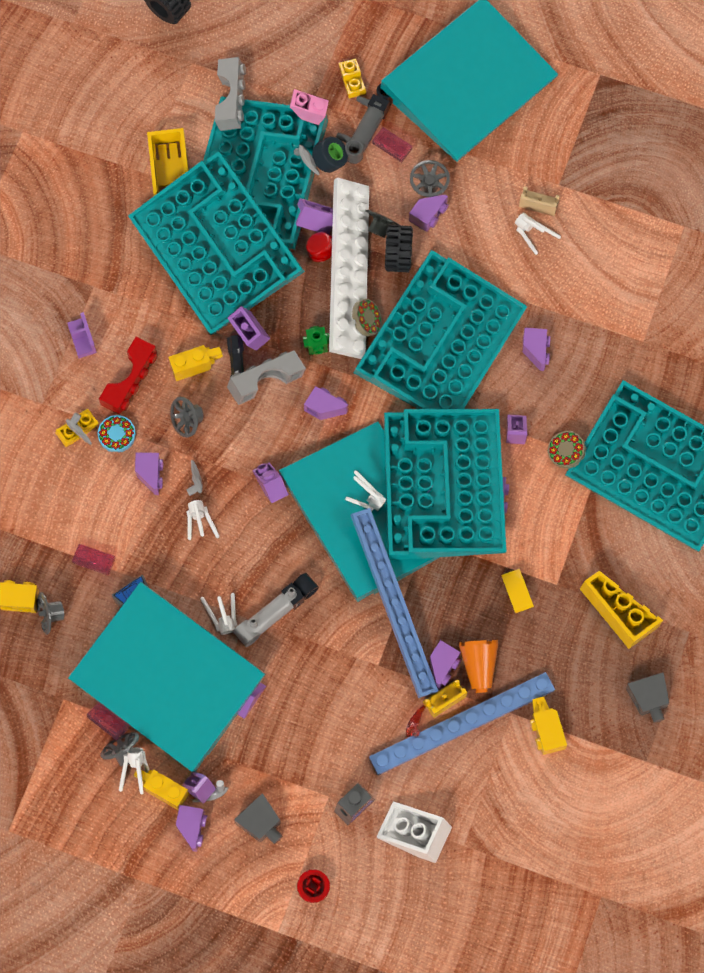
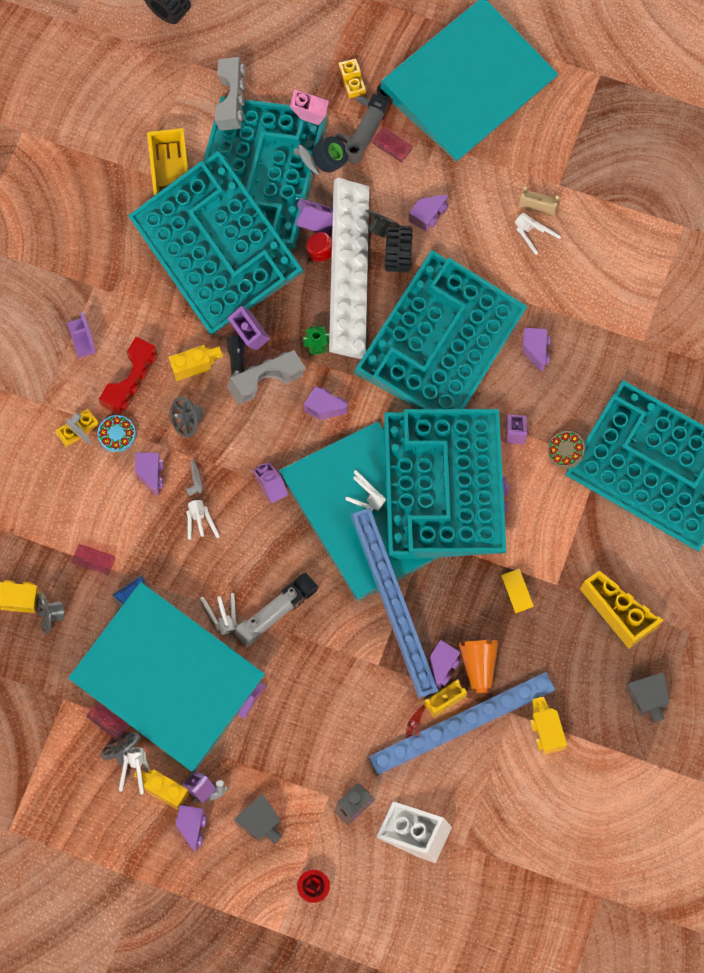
(367, 317): tile -> none
(429, 181): dark grey wheel -> none

